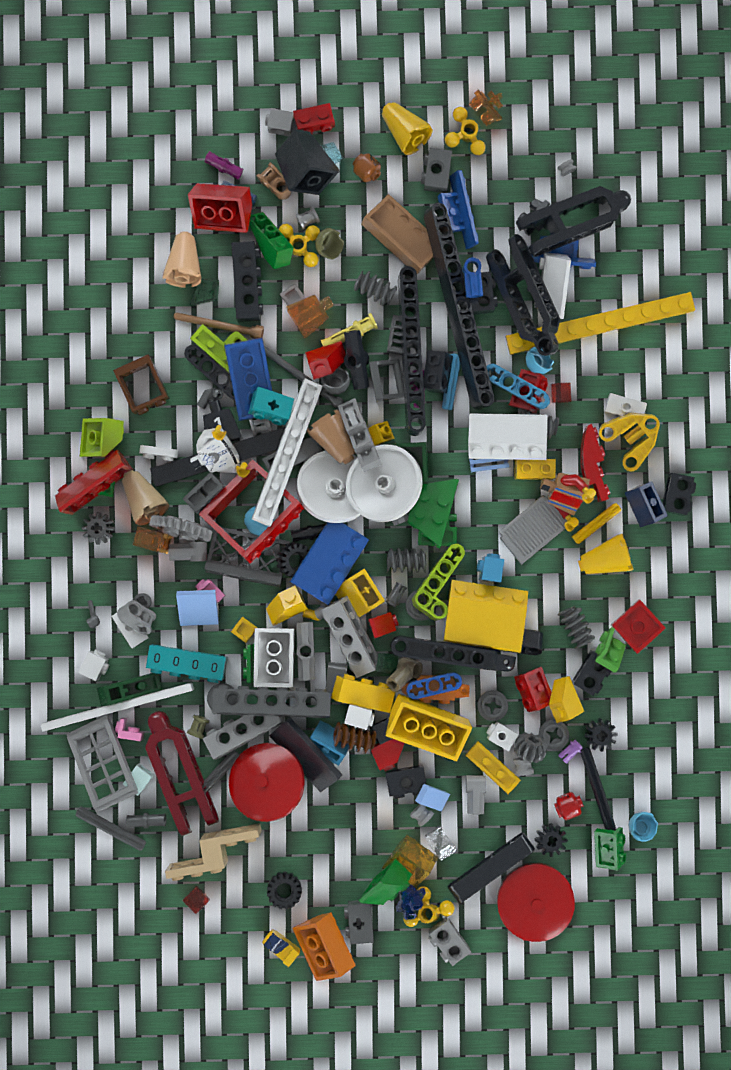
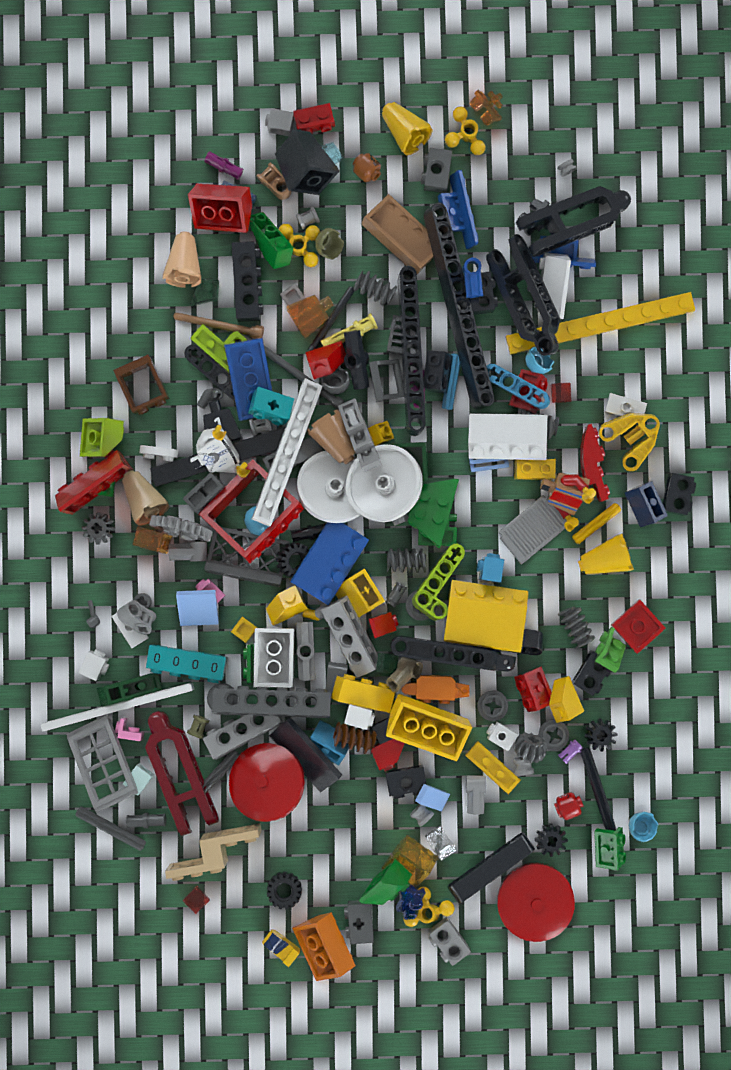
(332, 318): none -> black bar
(446, 678): blue beam -> none

